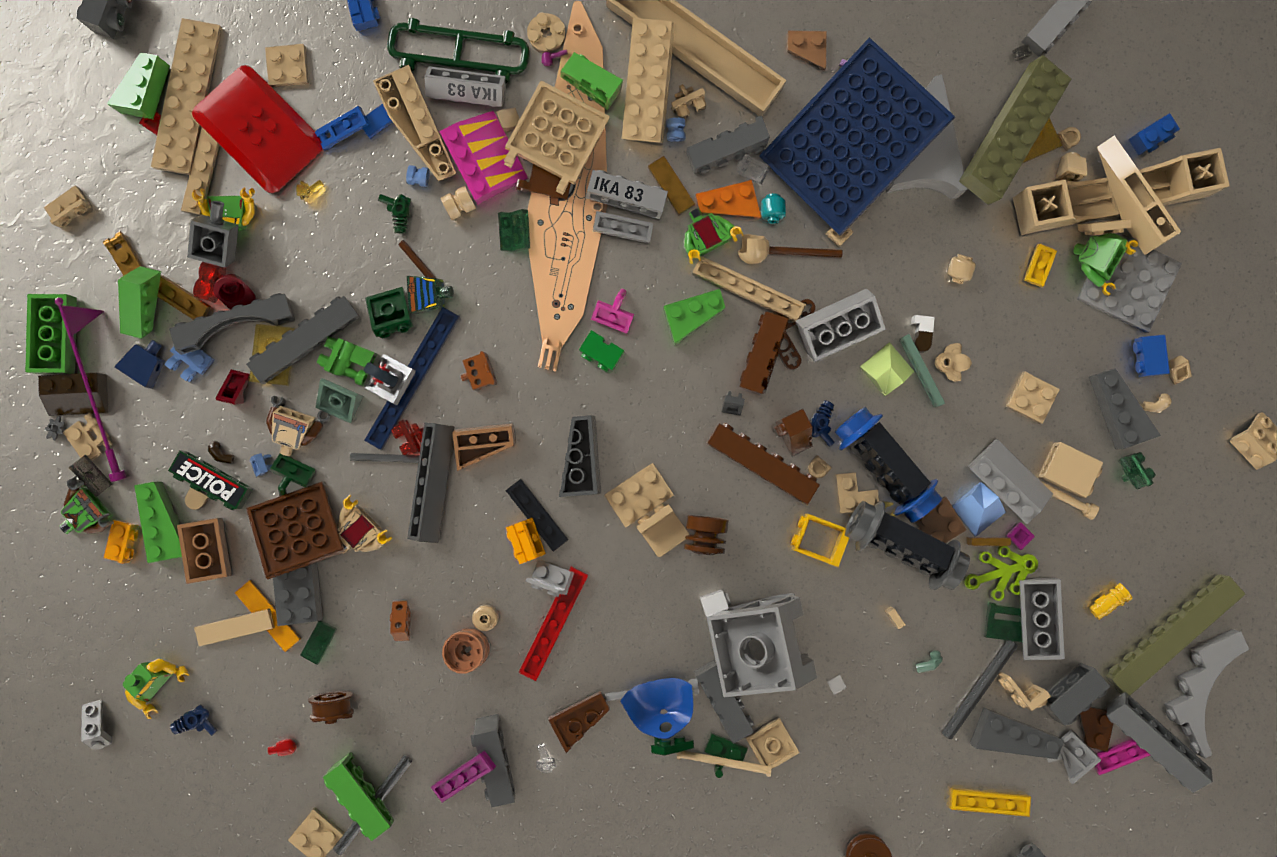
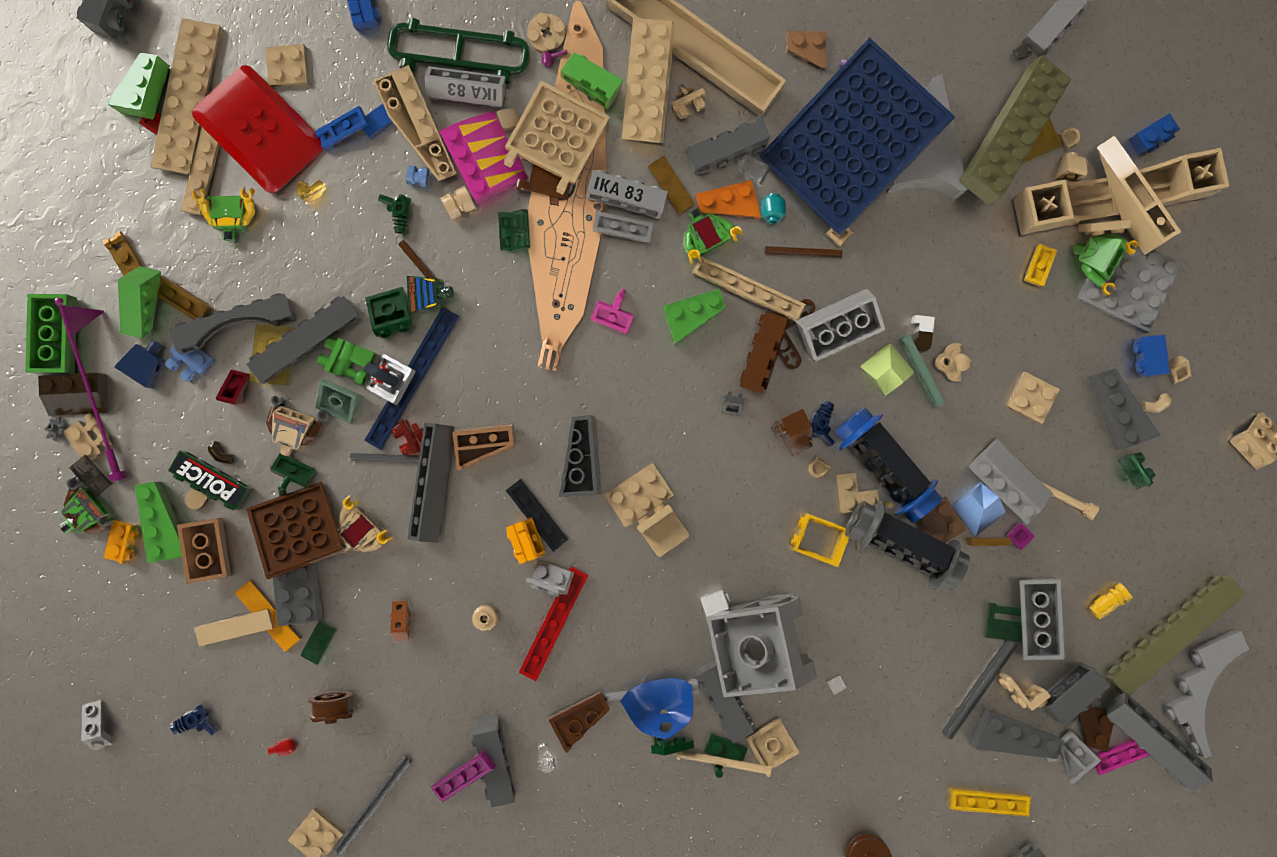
(67, 206): tan bracket -> none
(147, 680): torso -> none
(208, 276): clear red brick -> none
(213, 238): dark grey brick -> none
(233, 291): dark red piece -> none
(258, 464): medium blue tile -> none
(358, 797): bright green wedge -> none
(454, 650): nougat wheel -> none
(484, 369): dark orange piece -> none
(595, 349): green brick -> none
(675, 129): medium blue wheel -> none
(706, 534): reddish brown wheel -> none
(754, 249): tan hair -> none
(763, 464): reddish brown brick -> none
(894, 617): tan tile -> none
(932, 664): sand green arm -> none
(961, 268): tan head -> none
(1004, 571): lime plant -> none
(1071, 470): tan brick -> none

